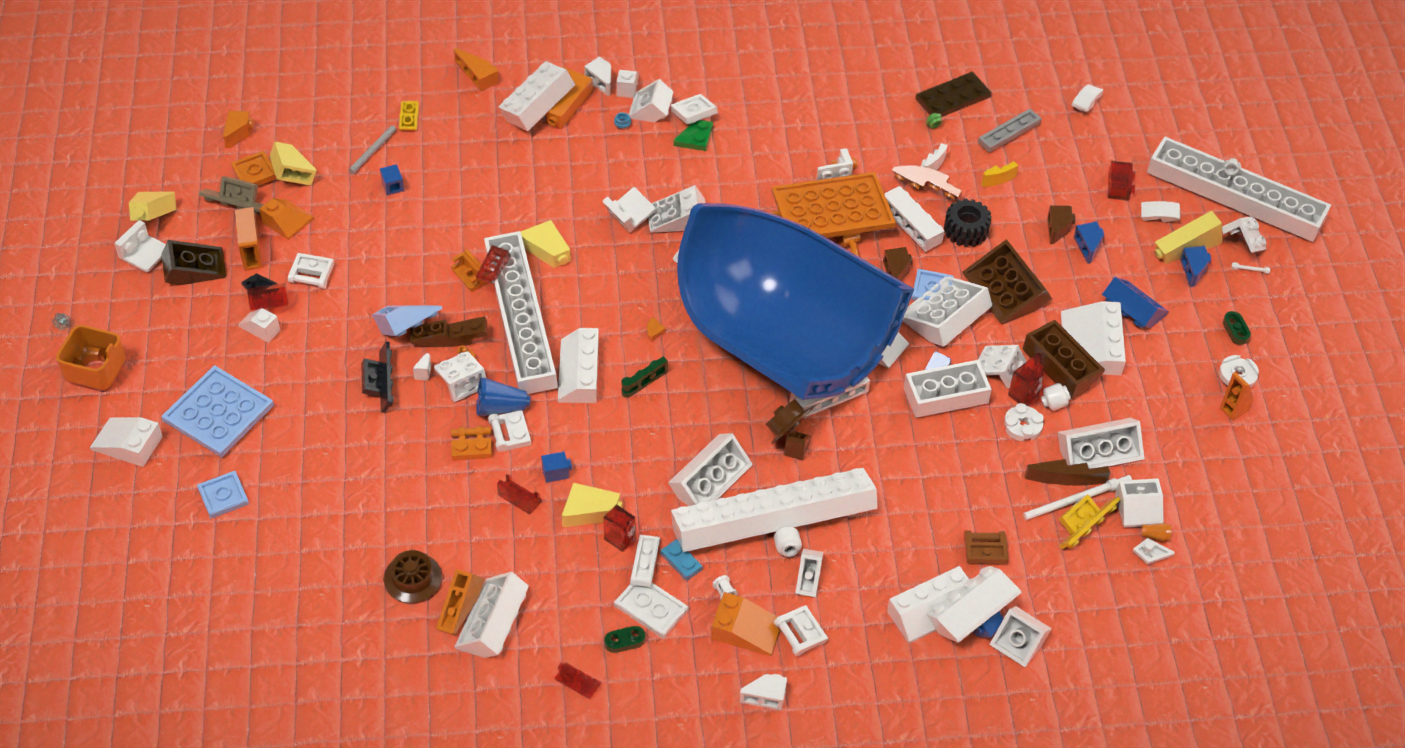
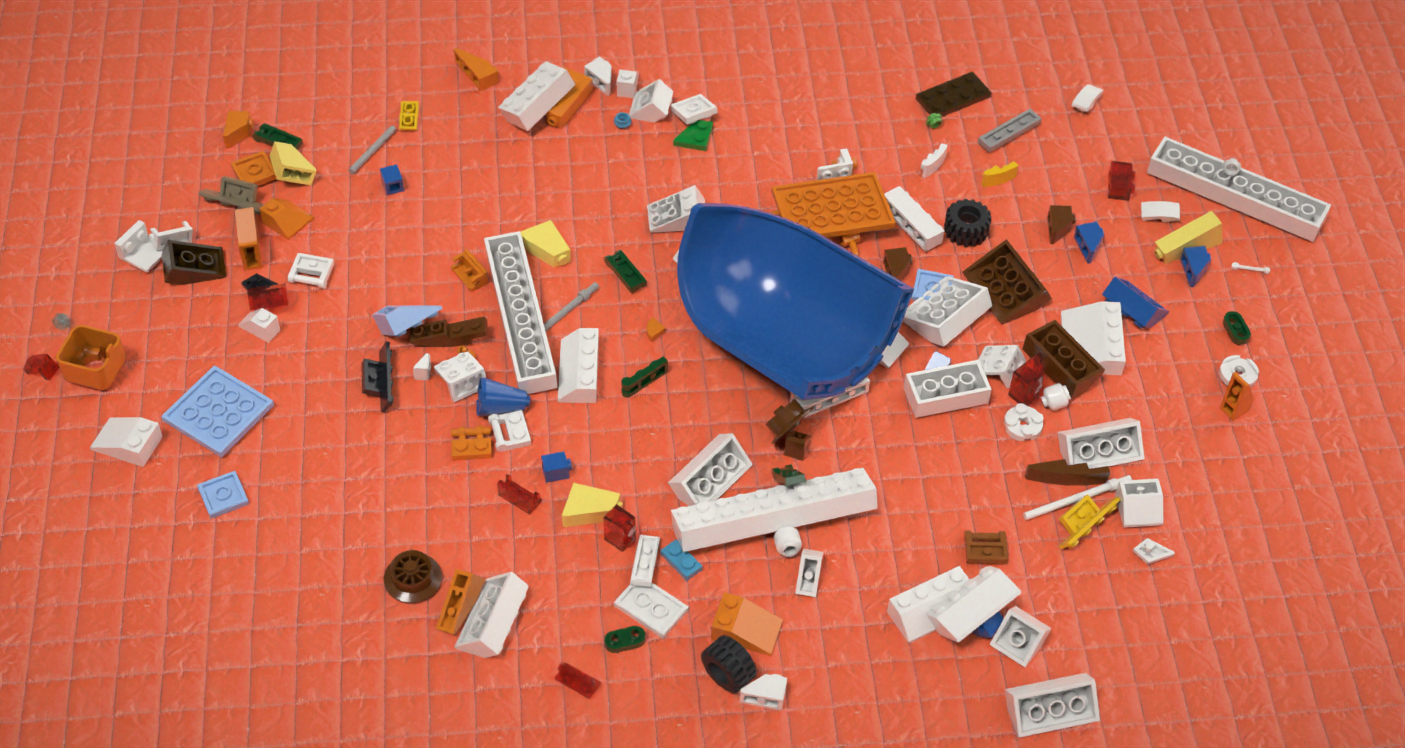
(41, 364): none -> clear red bracket
(151, 205): light yellow slope -> none
(181, 234): none -> white hinge
(270, 134): none -> dark green plate
(491, 257): clear red slope -> none
(582, 296): none -> light grey bar
(625, 271): none -> dark green plate
(630, 209): white bracket -> none
(723, 585): white bush -> none
(728, 664): none -> black tyre
(788, 475): none -> plate
(806, 627): white plate -> none
(922, 176): slope -> none
(1053, 704): none -> white slope
(1157, 531): orange cone -> none
(1249, 228): white bracket -> none

